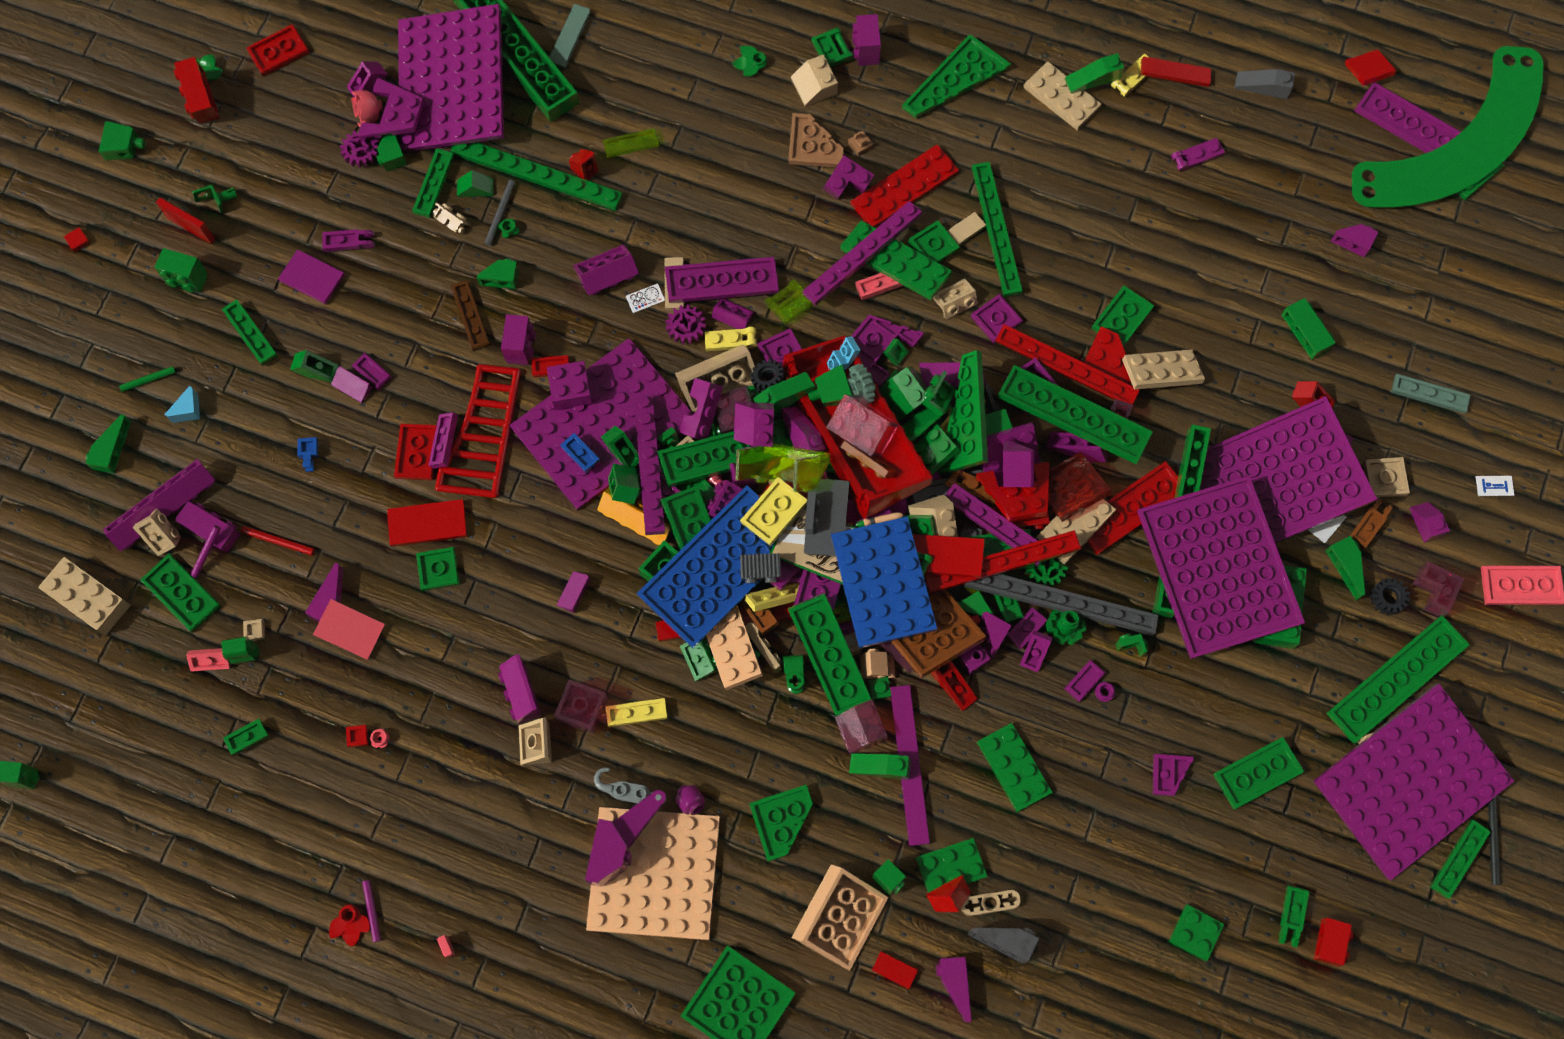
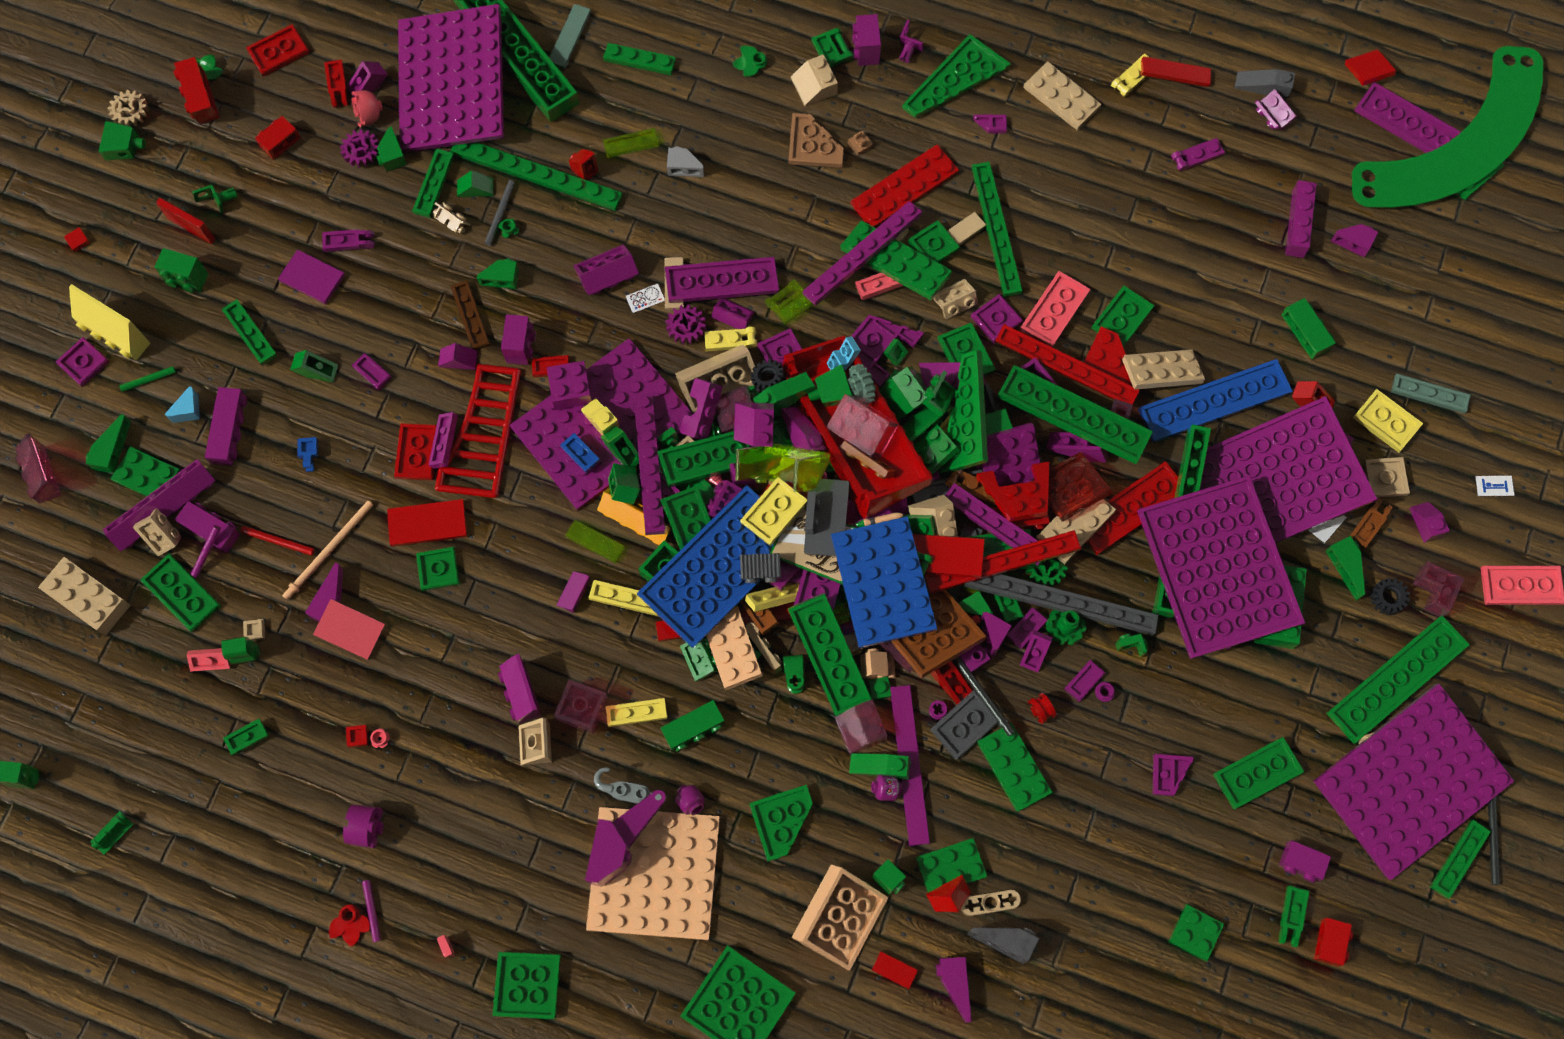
(36, 469): none -> clear pink slope
(82, 361): none -> magenta tile
(106, 324): none -> light yellow slope
(111, 833): none -> green hinge
(128, 108): none -> tan gear
(142, 472): none -> green plate
(225, 426): none -> magenta brick
(277, 137): none -> red brick
(326, 551): none -> light nougat bar
(336, 81): none -> red hinge
(351, 384): magenta slope -> none
(363, 825): none -> magenta brick
(400, 113): magenta wing -> none
(457, 357): none -> magenta slope
(526, 985): none -> green plate
(594, 541): none -> clear neon green tile
(600, 416): none -> light yellow arch
(619, 597): none -> light yellow plate
(639, 59): none -> green plate
(683, 163): none -> light grey slope
(693, 726): none -> green brick
(847, 173): magenta brick -> none
(886, 788): none -> magenta head
(909, 44): none -> magenta bracket
(931, 709): none -> magenta bush
(962, 341): none -> green plate
(964, 725): none -> dark grey tile
(992, 123): none -> magenta tile
(1003, 722): none -> pearl dark grey bar
(1017, 465): magenta slope -> none
(1042, 708): none -> red wheel
(1055, 309): none -> coral plate
(1095, 74): green slope -> none
(1215, 400): none -> blue plate
(1276, 110): none -> bracket
(1300, 219): none -> magenta brick
(1304, 861): none -> magenta brick
(1387, 420): none -> light yellow plate

